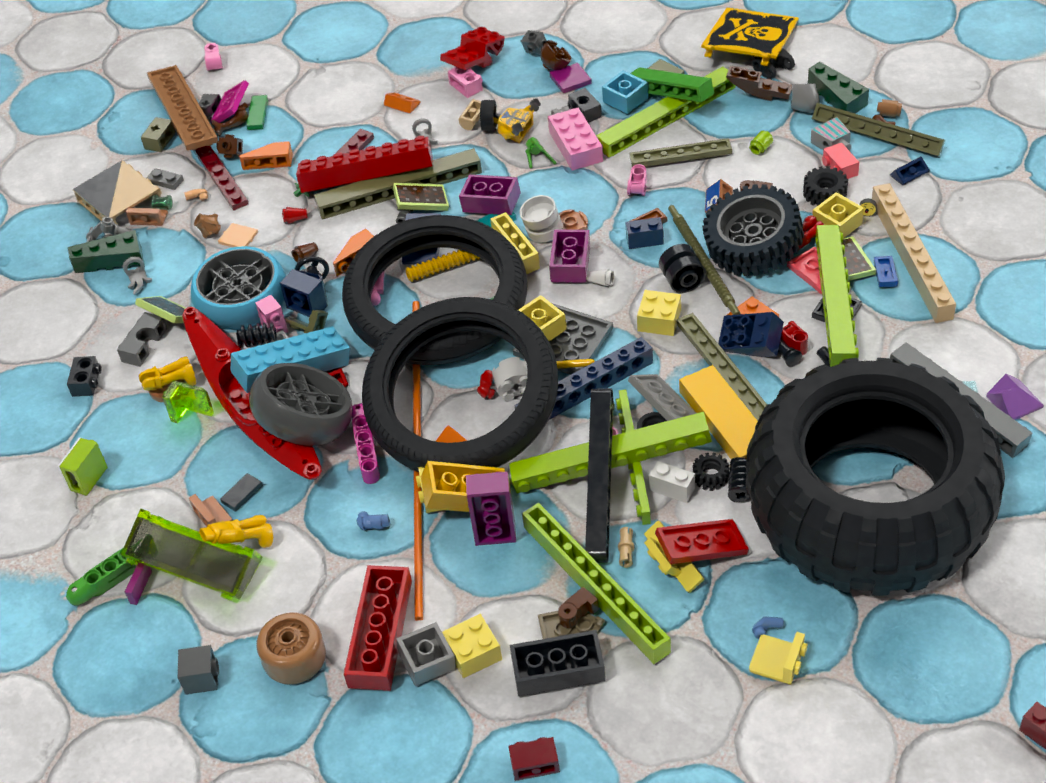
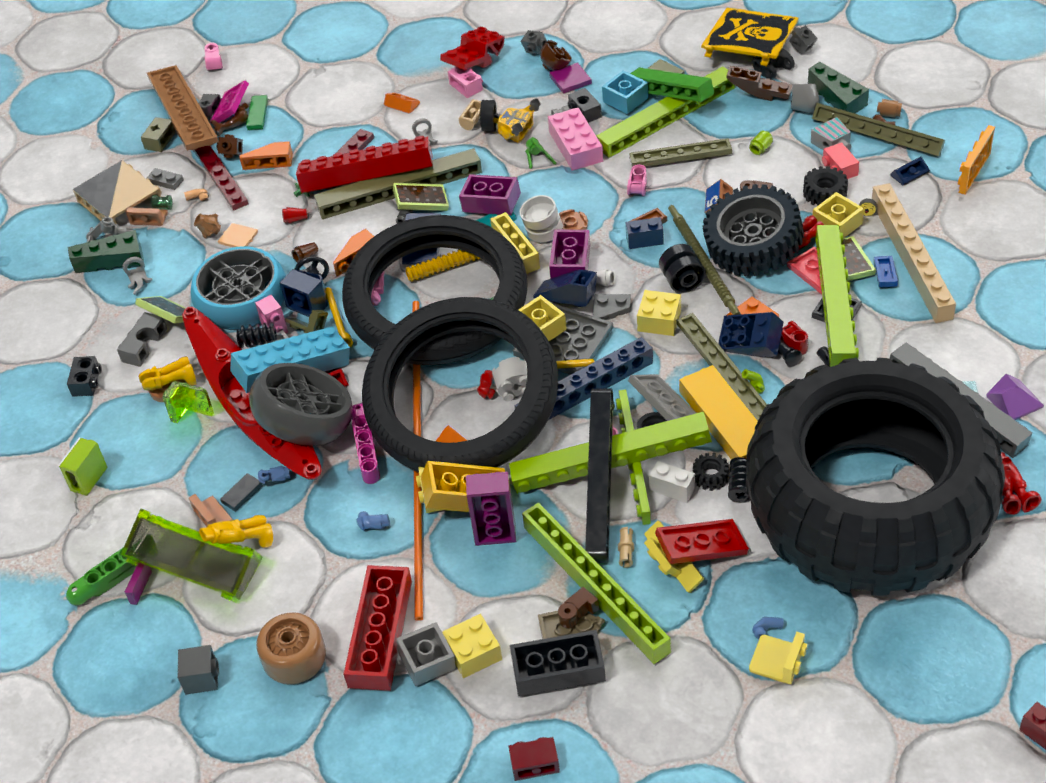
(275, 474): none -> medium blue arm
(337, 318): none -> yellow piece
(570, 288): none -> dark blue slope
(611, 305): none -> wing
(755, 380): none -> lime arm
(803, 39): none -> dark grey brick
(976, 159): none -> light orange plate
(1014, 482): none -> red piece

